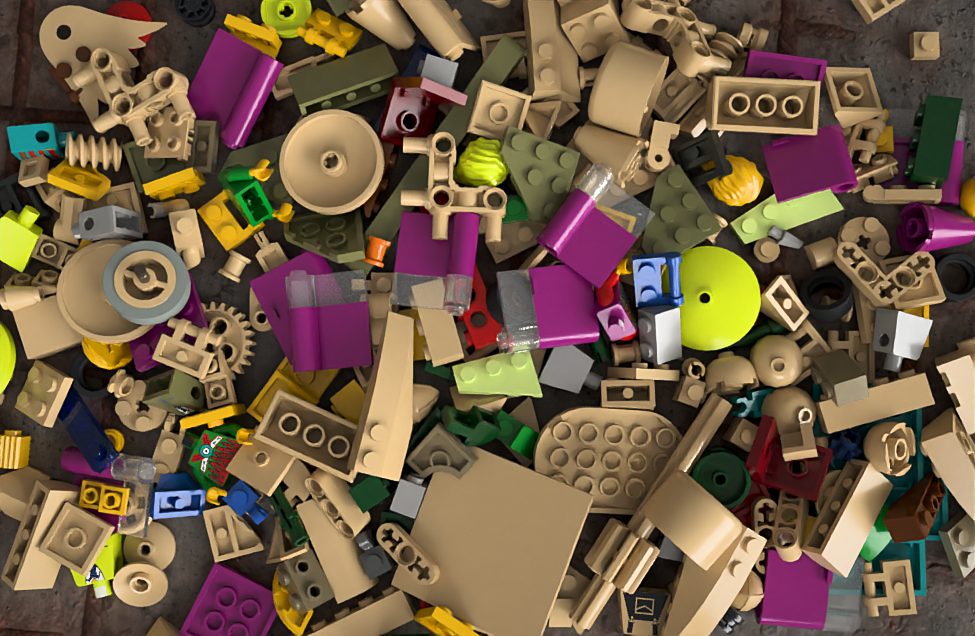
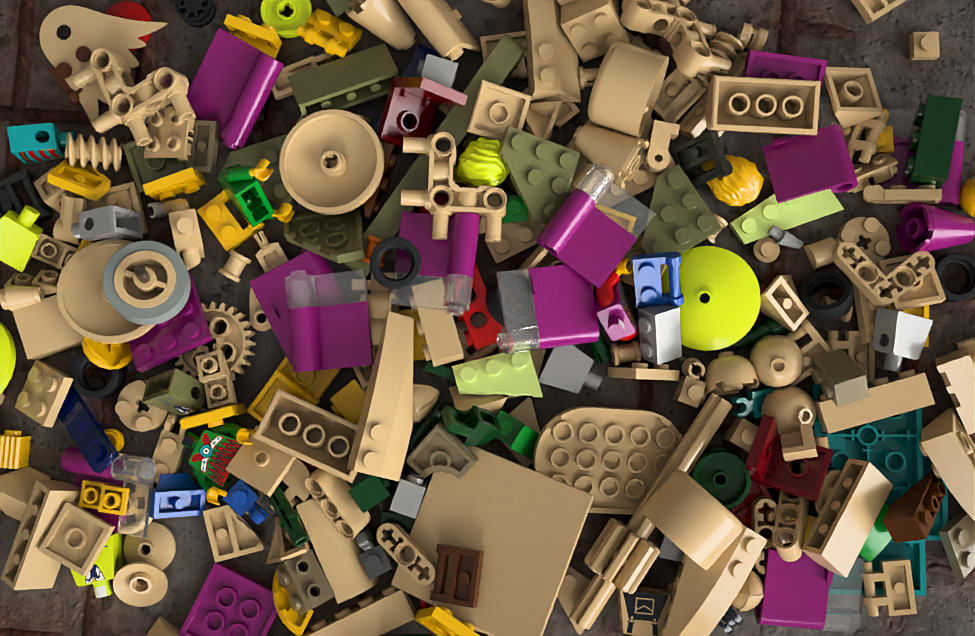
(33, 171): tan plate -> none
(121, 384): tan plate -> none
(182, 355): tan plate -> none
(395, 242): none -> black tyre
(464, 576): none -> reddish brown plate
(560, 613): tan sticker -> none
(627, 394): tan brick -> none
(845, 444): dark blue gear -> none
(889, 447): tan cylinder -> none

